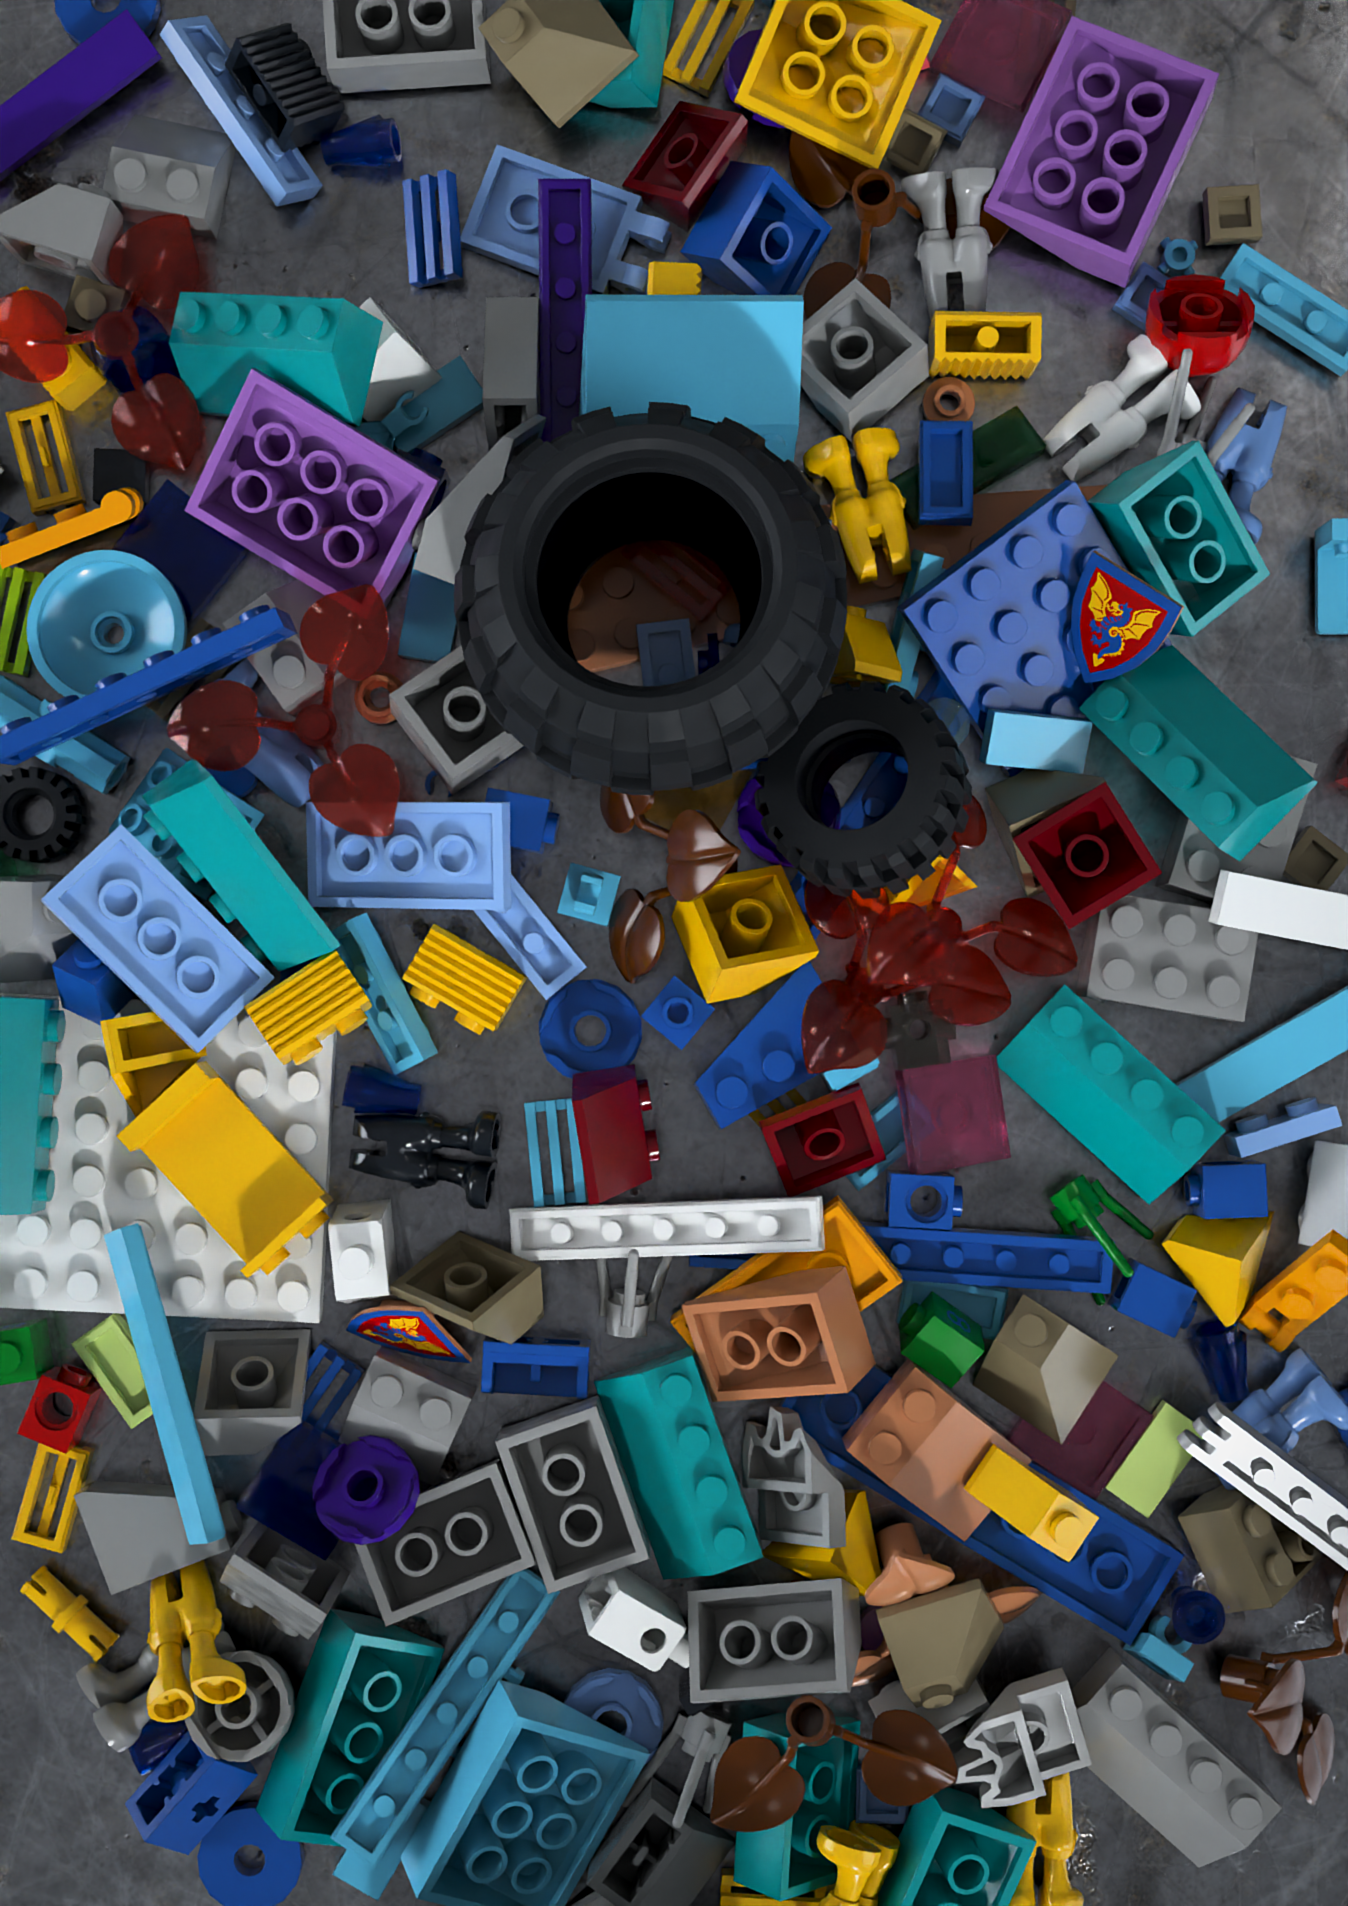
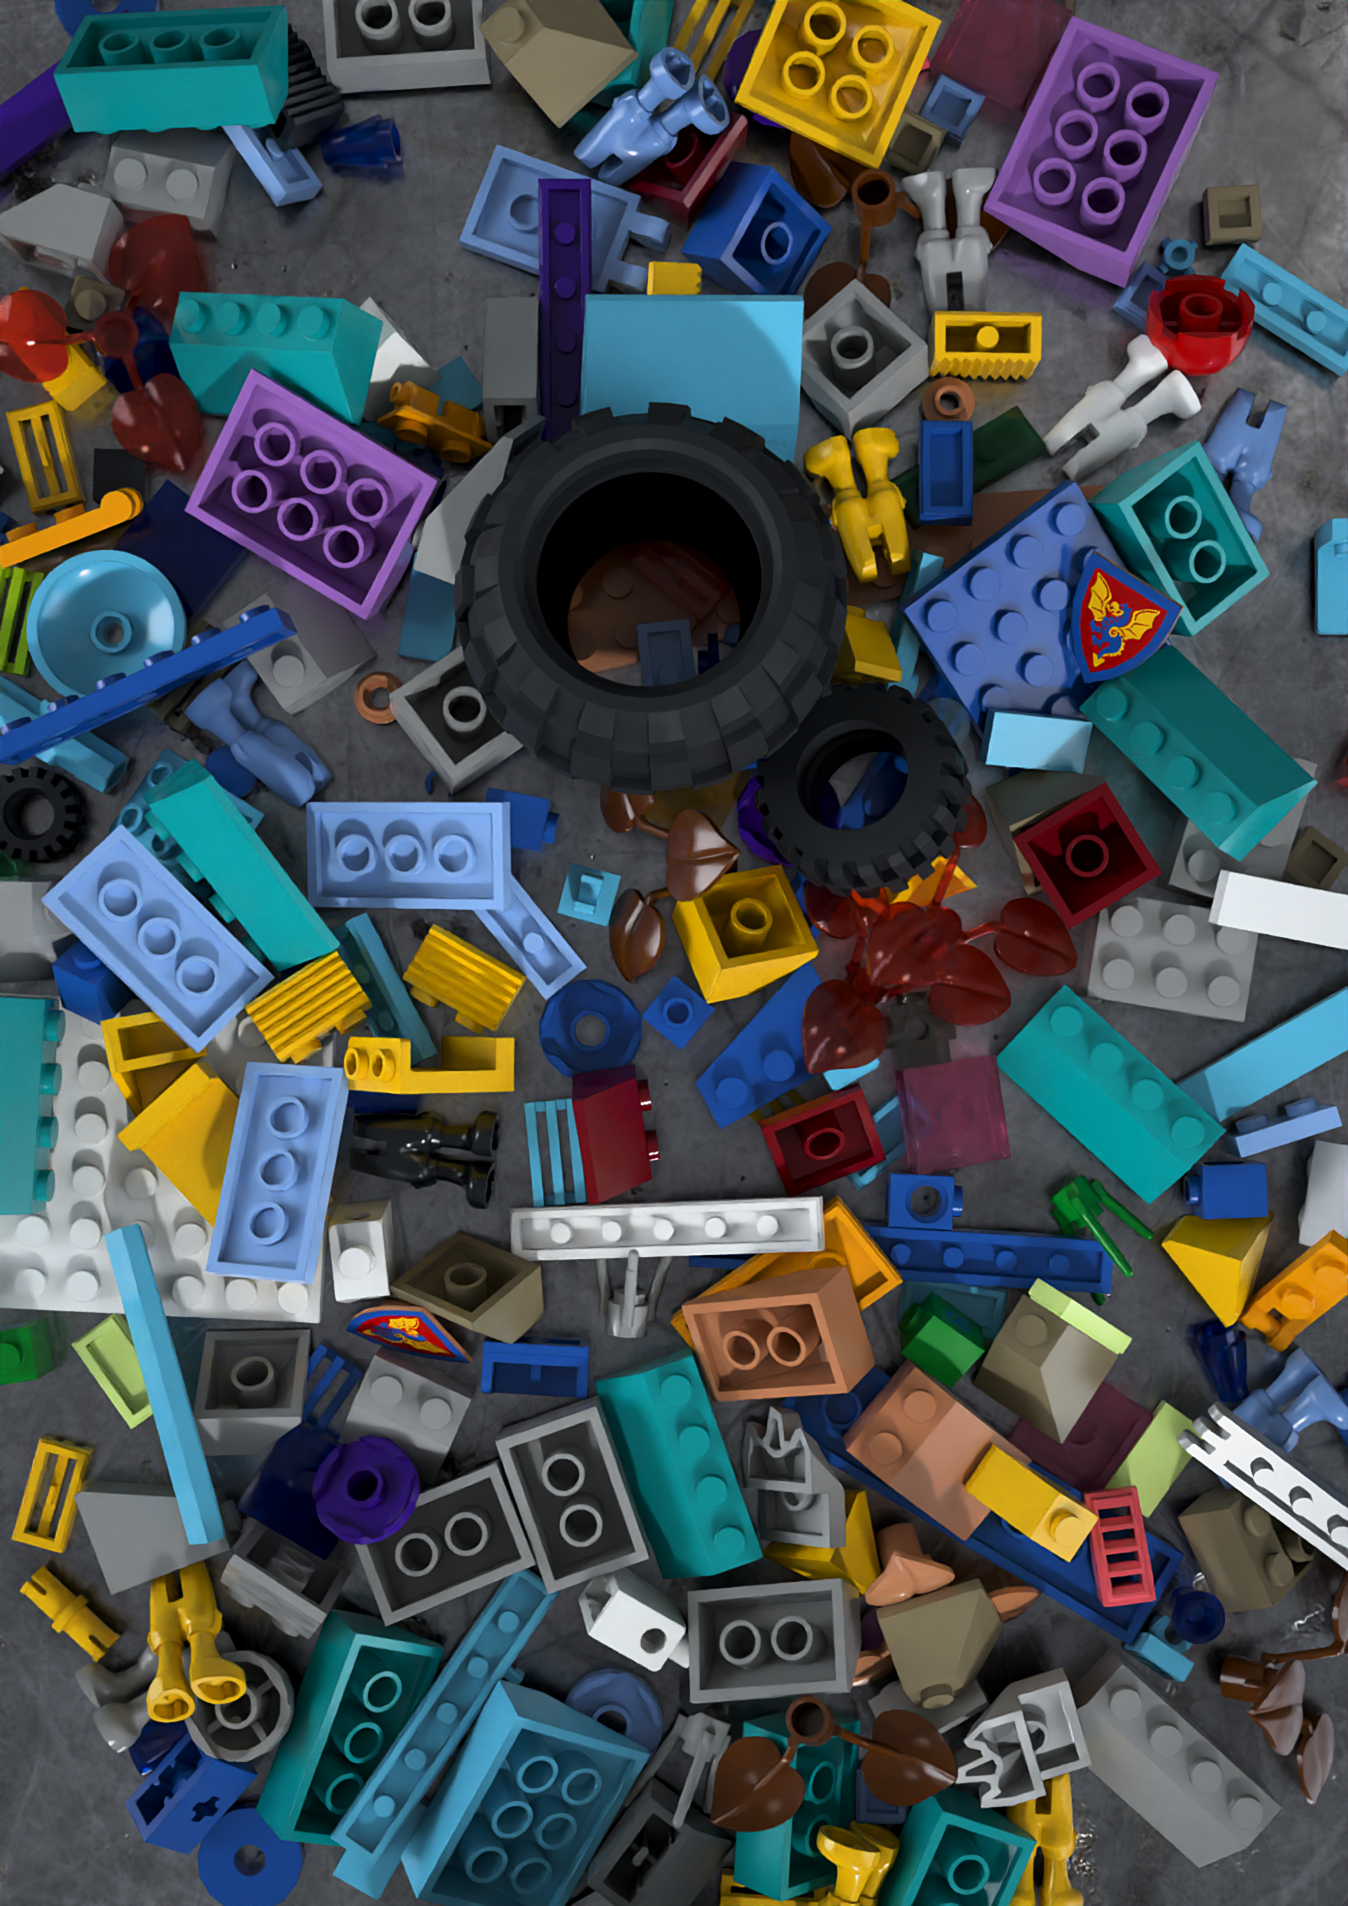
(45, 1424): red brick -> none
(176, 69): none -> teal slope
(279, 1173): none -> light blue plate
(354, 790): clear red plant -> none
(425, 232): blue tile -> none
(455, 434): none -> light orange hinge
(466, 1066): none -> yellow panel
(634, 136): none -> medium blue piece
(1079, 1316): none -> yellowish green tile
(1125, 1592): none -> coral slope
(1154, 1299): blue brick -> none
(1169, 442): light grey plant -> none

